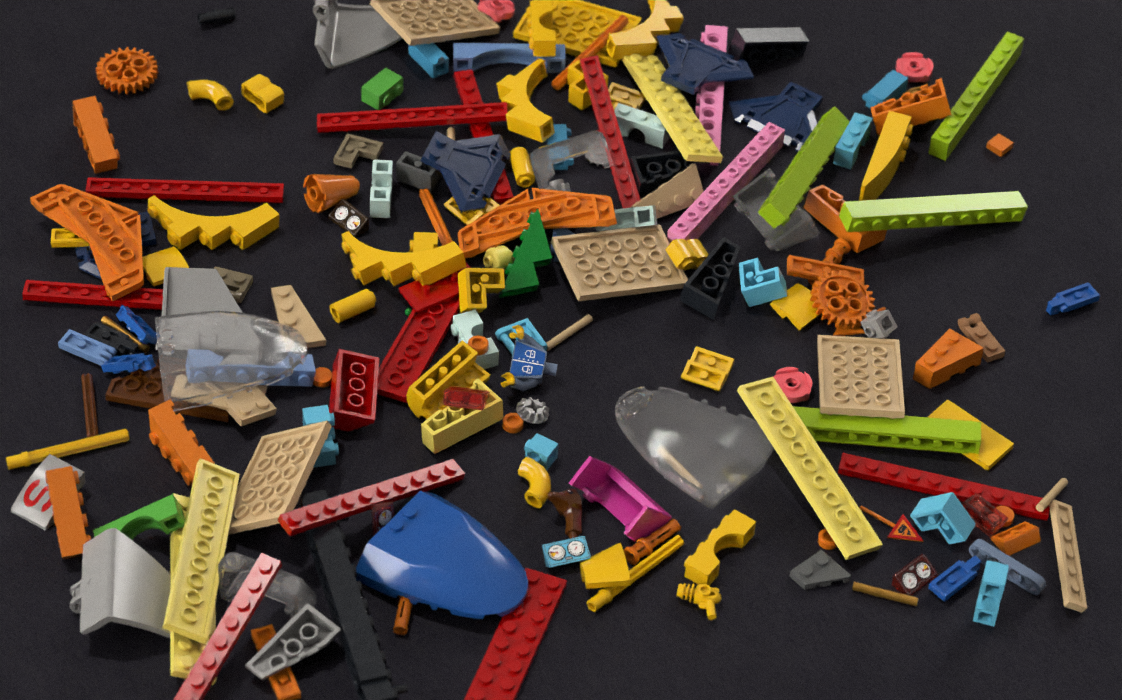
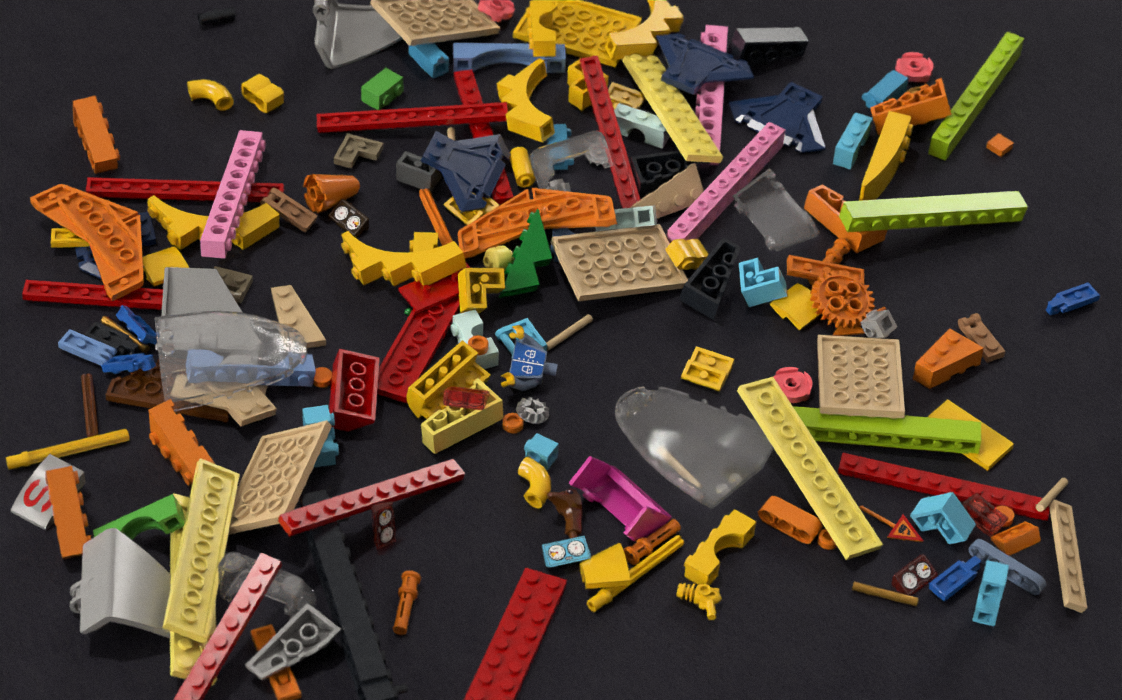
(126, 70): orange gear -> none
(232, 194): none -> bright pink brick
(290, 210): none -> medium nougat plate
(352, 305): yellow brick -> none
(381, 188): light aqua arch -> none
(443, 560): blue windscreen -> none
(592, 49): orange axle -> none
(790, 519): none -> orange beam
(804, 168): lime brick -> none
(818, 571): dark grey wing -> none

